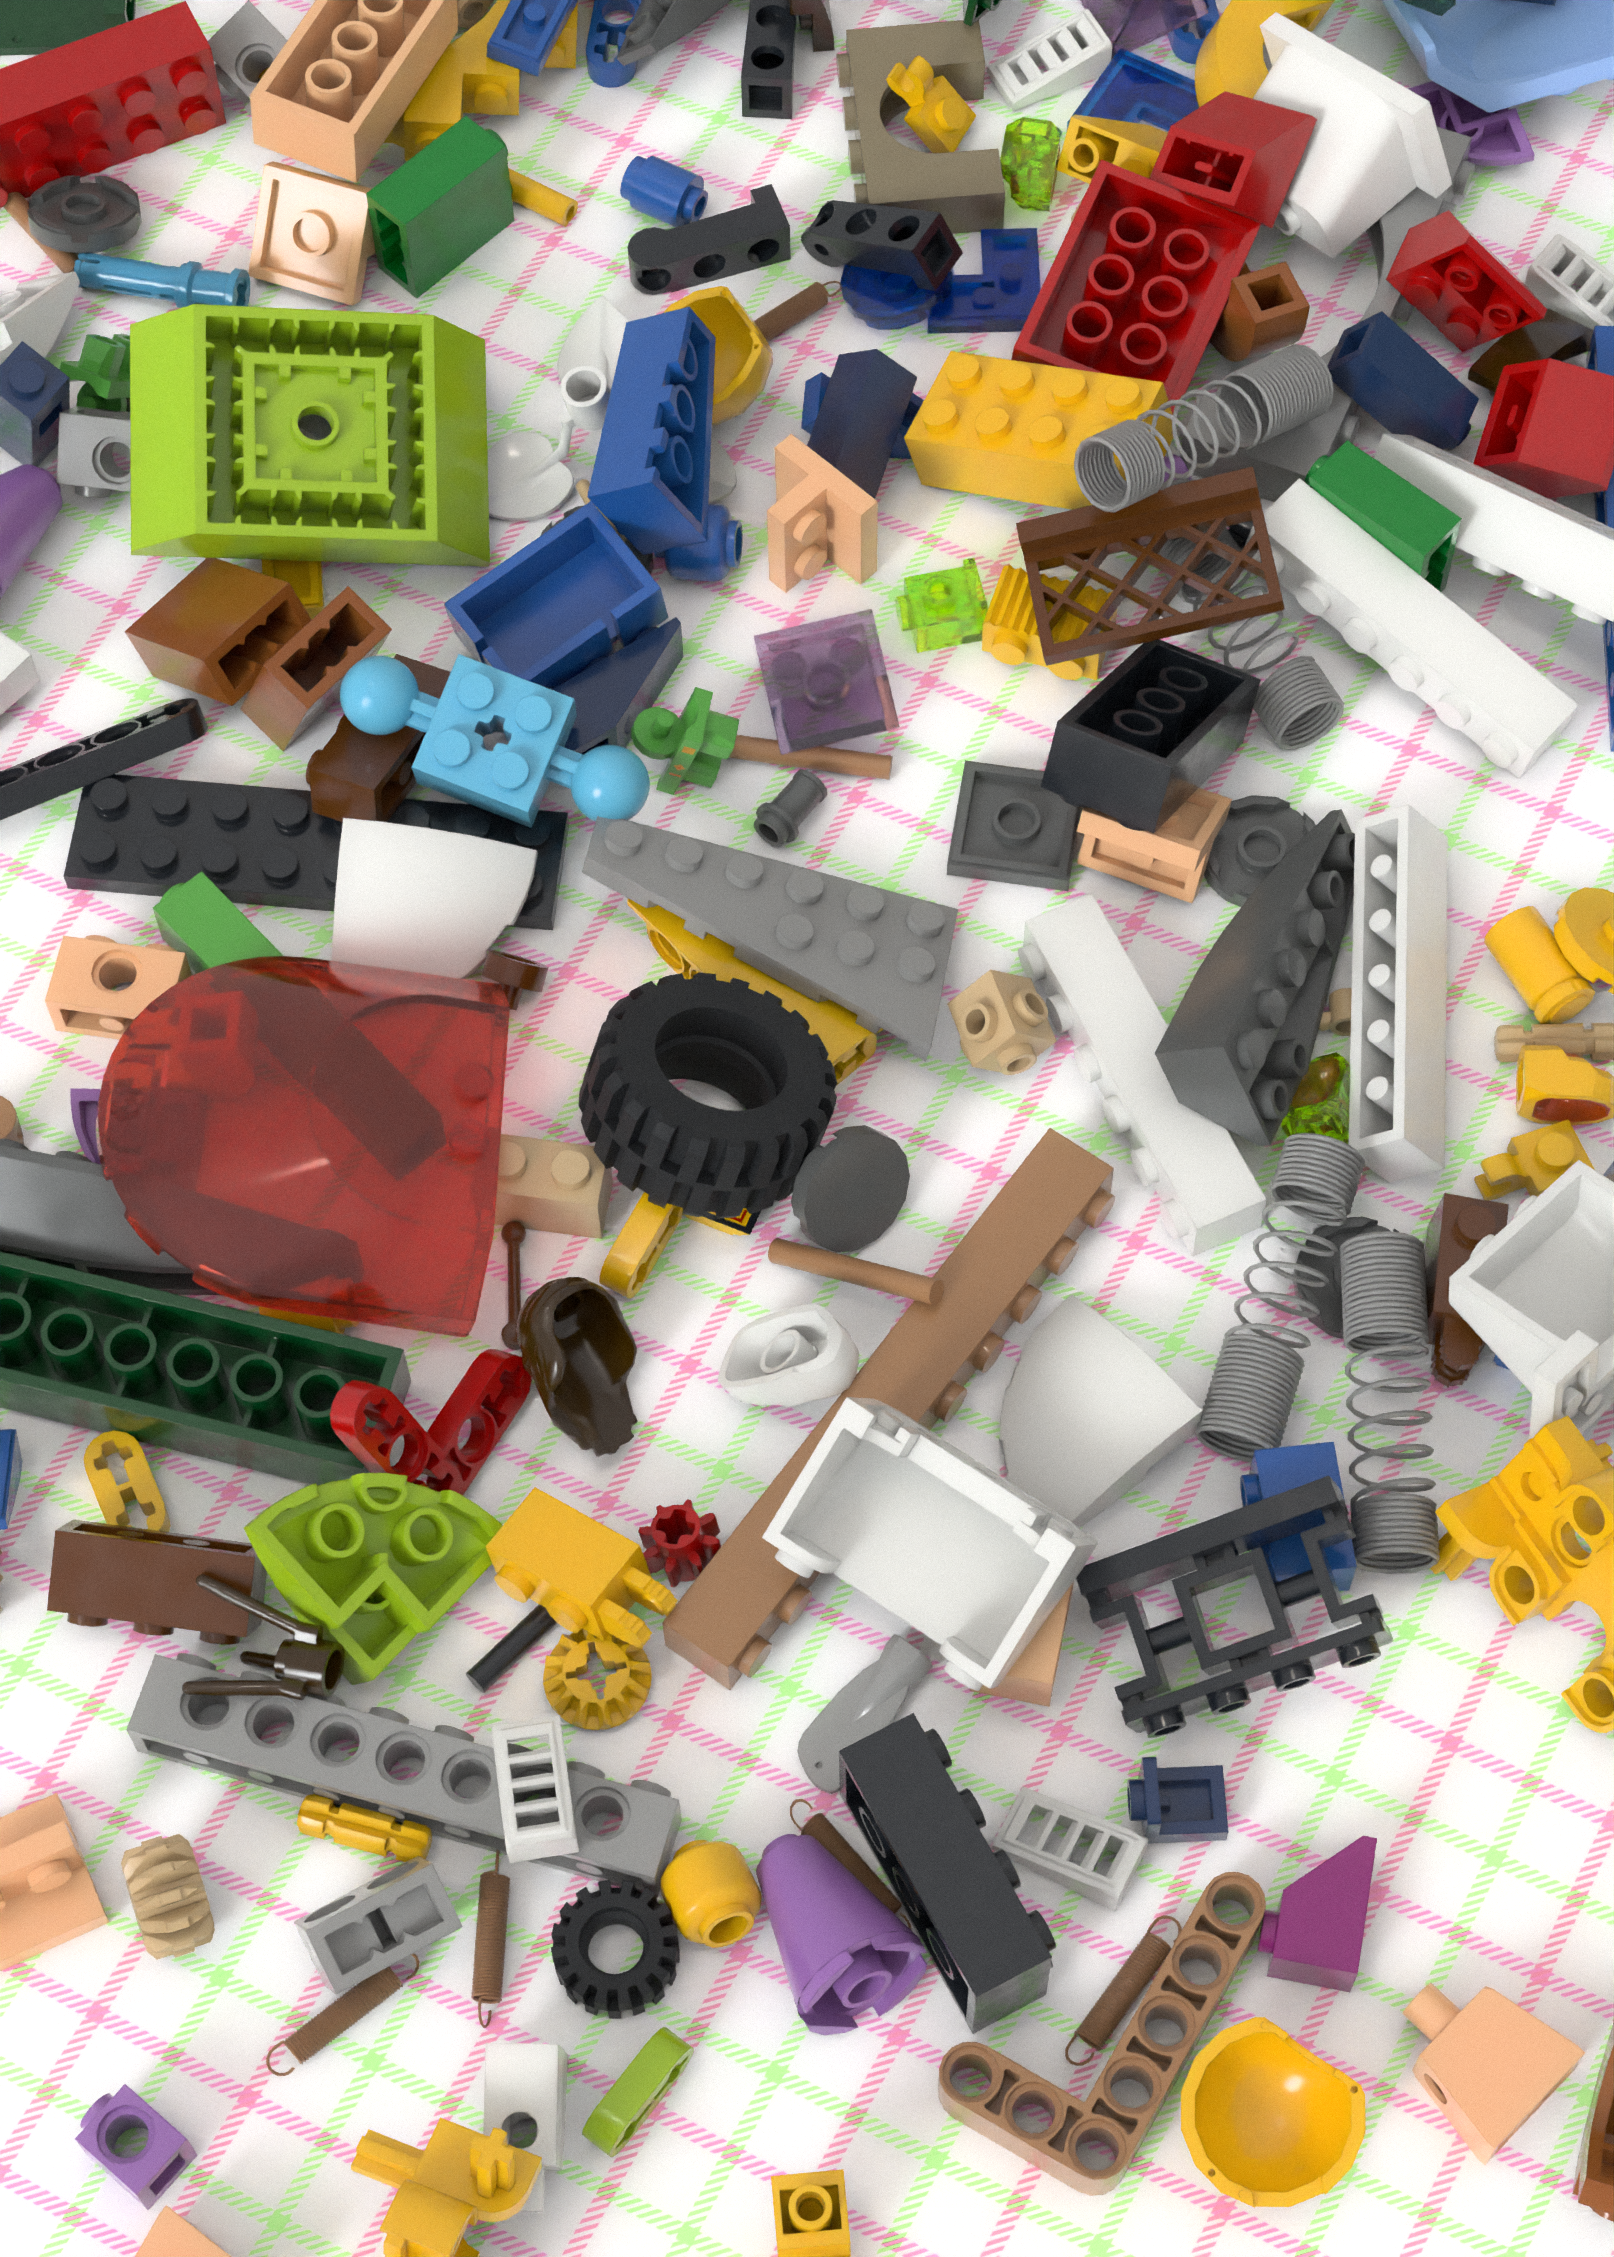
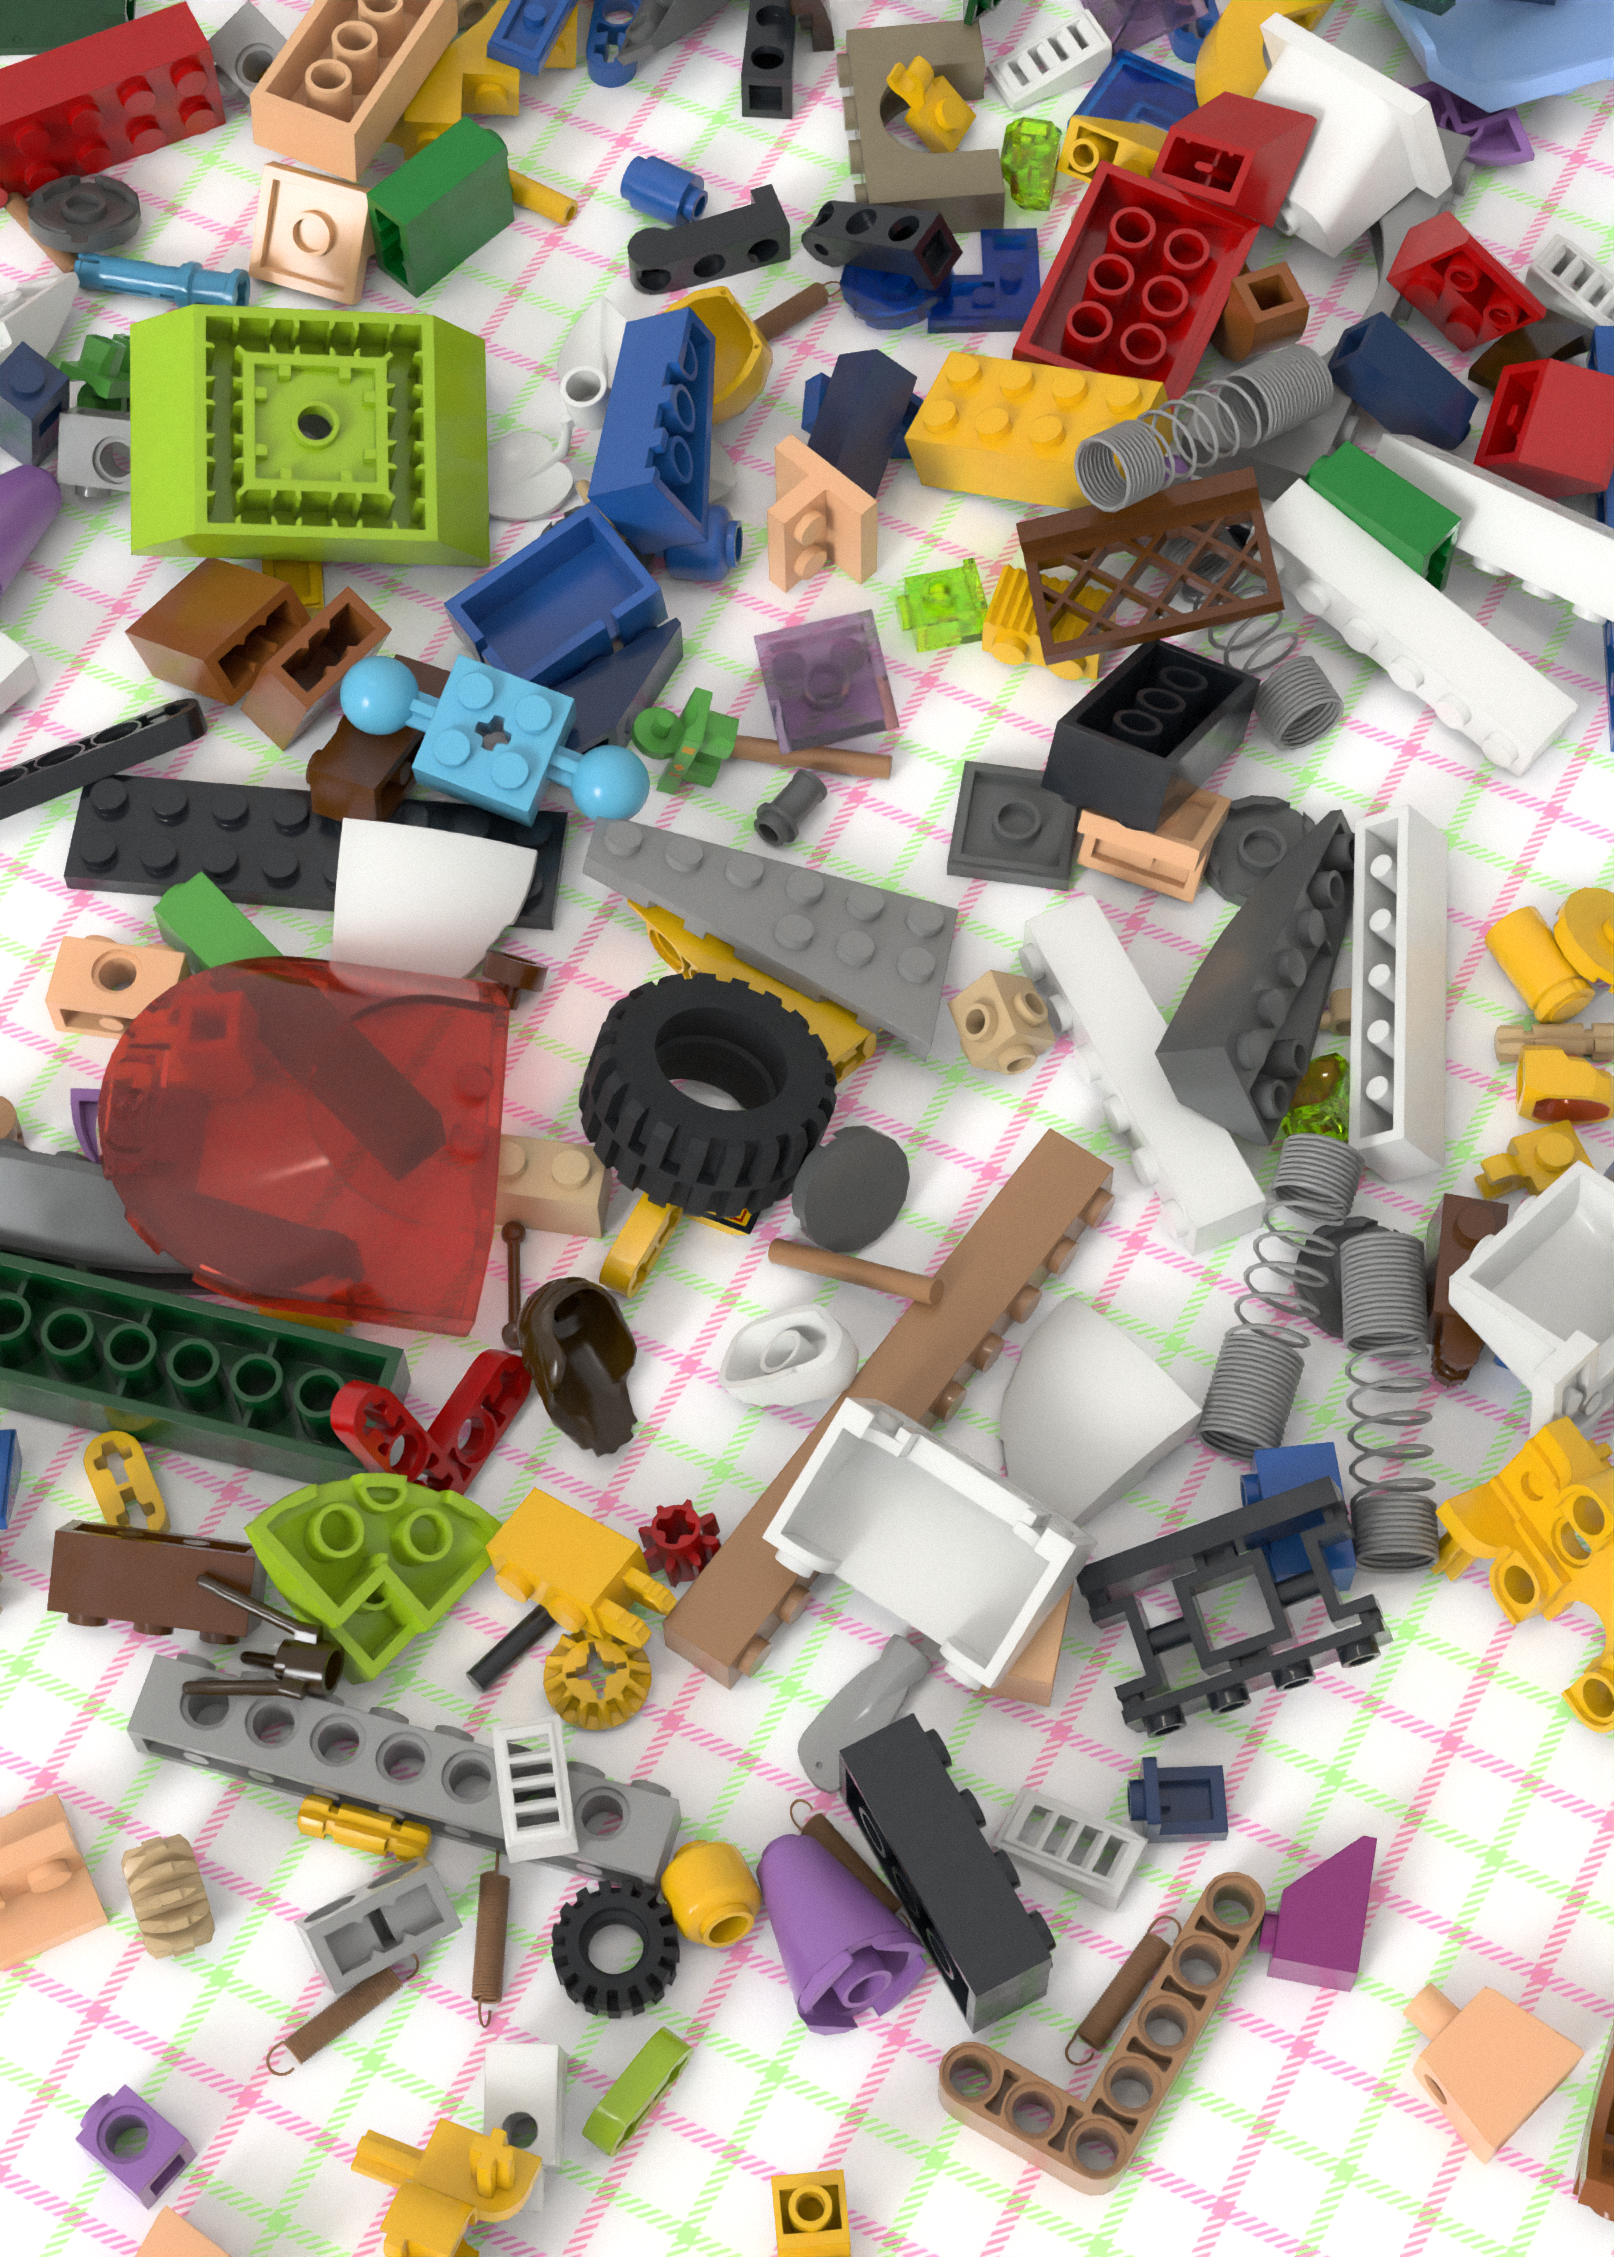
(1270, 2117): yellow cylinder -> none

